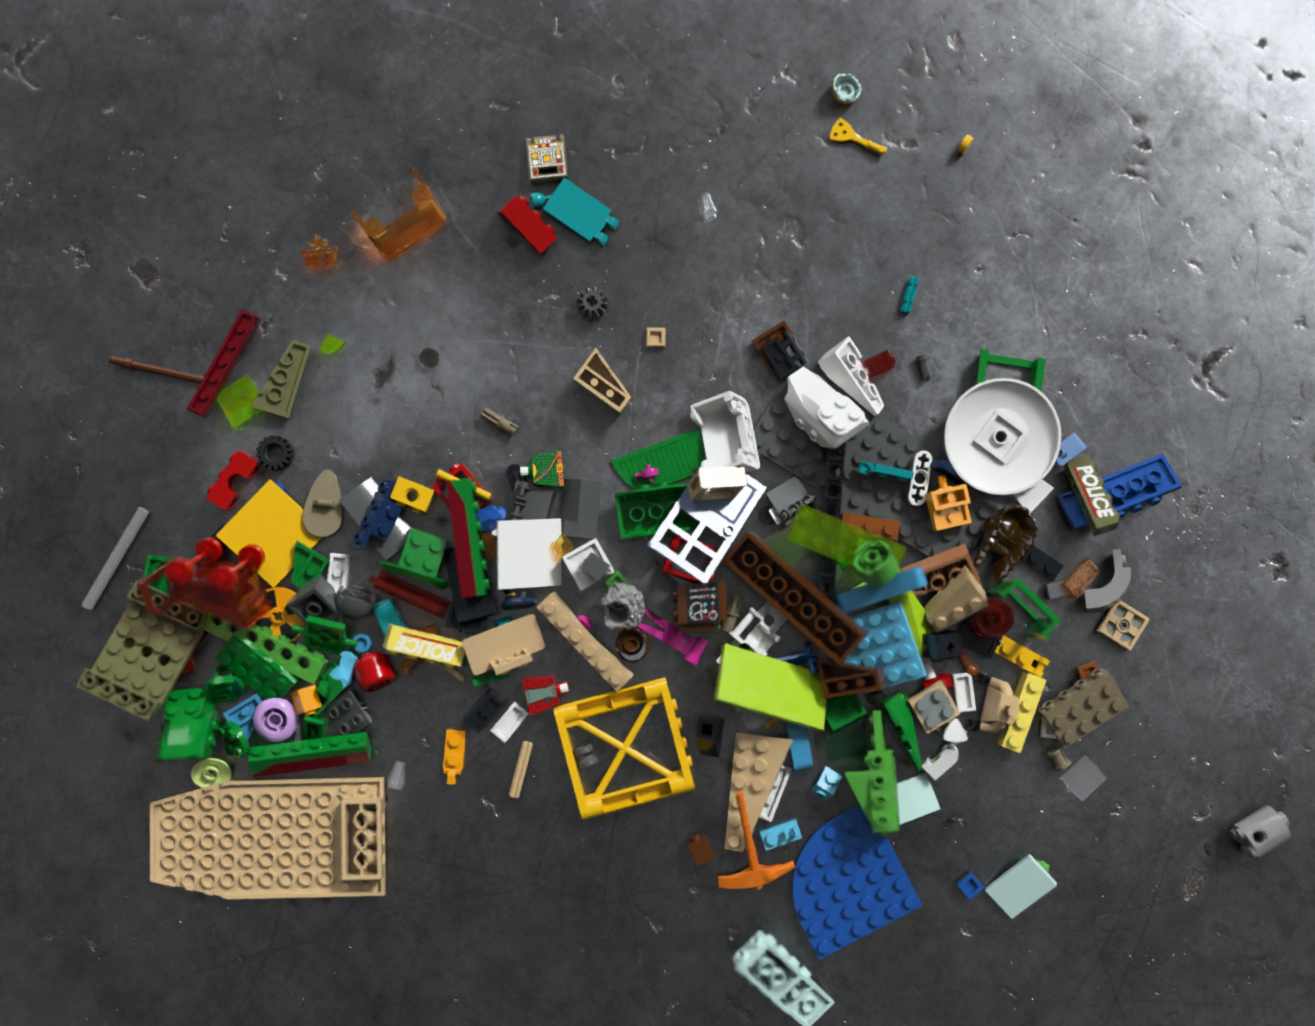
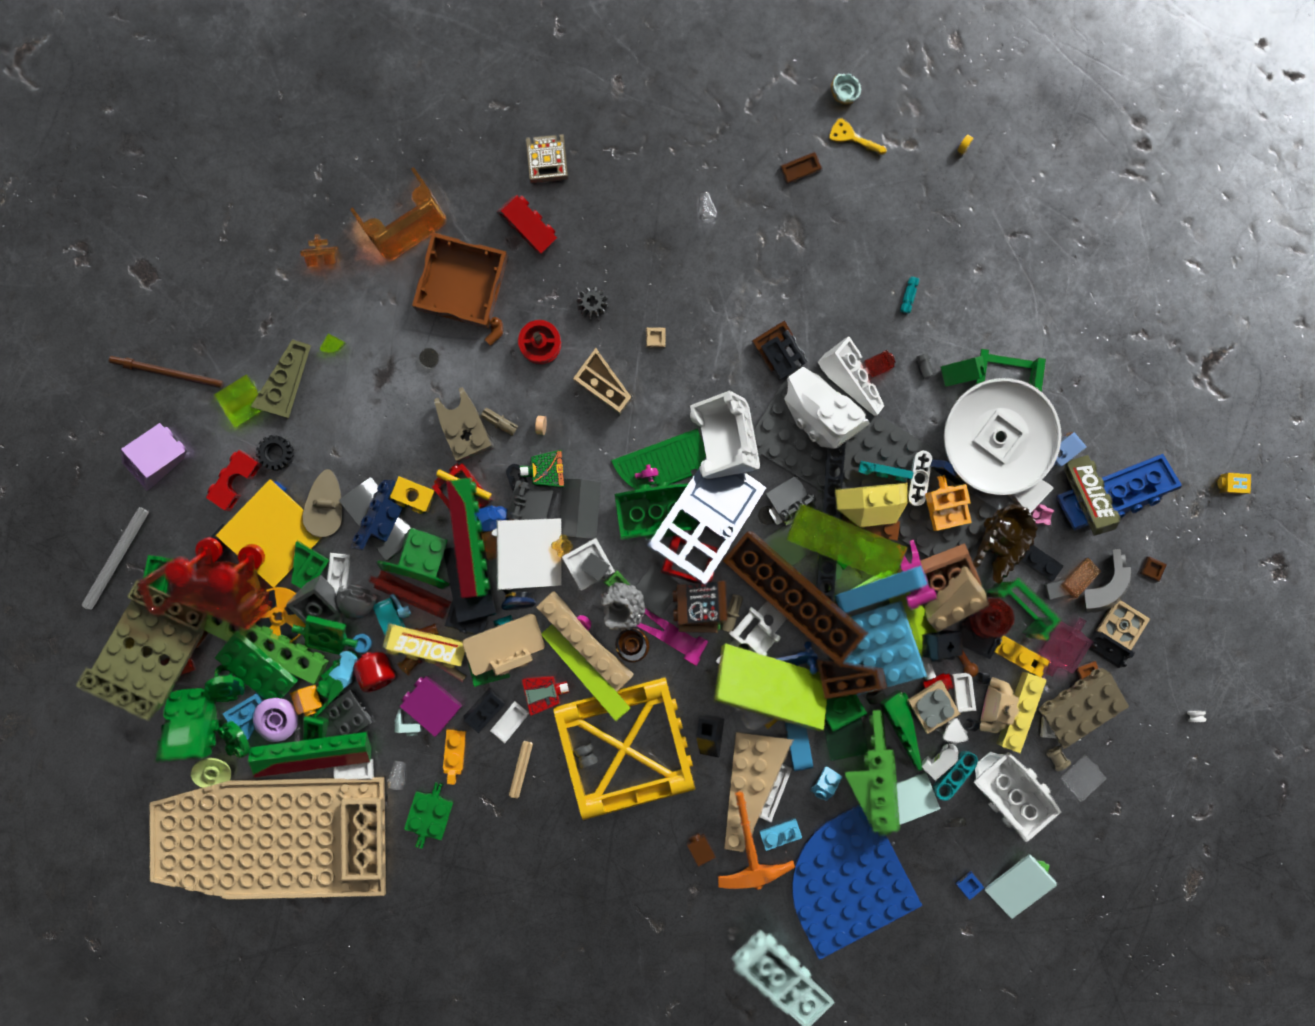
(152, 455): none -> lavender slope
(223, 363): dark red tile -> none
(355, 771): none -> white plate
(403, 612): none -> medium azure hand
(410, 729): none -> light aqua plate
(428, 815): none -> green plate
(430, 705): none -> magenta brick
(460, 280): none -> dark orange tile
(460, 421): none -> dark tan brick
(496, 331): none -> dark orange arm
(538, 199): teal hinge -> none
(539, 342): none -> red wheel
(540, 425): none -> light nougat tile
(580, 212): teal tile -> none
(586, 673): none -> lime tile
(717, 483): window -> none
(801, 168): none -> reddish brown tile
(873, 503): none -> light yellow wedge
(875, 563): bright green brick -> none
(920, 595): none -> dark pink flag
(953, 785): none -> teal beam
(963, 371): none -> green hinge
(1015, 794): none -> white slope
(1042, 515): none -> bright pink arm
(1066, 647): none -> clear pink plate
(1110, 650): none -> black hinge
(1153, 569): none -> reddish brown tile
(1196, 716): none -> white bush
(1235, 483): none -> yellow brick
(1267, 828): light grey cylinder -> none

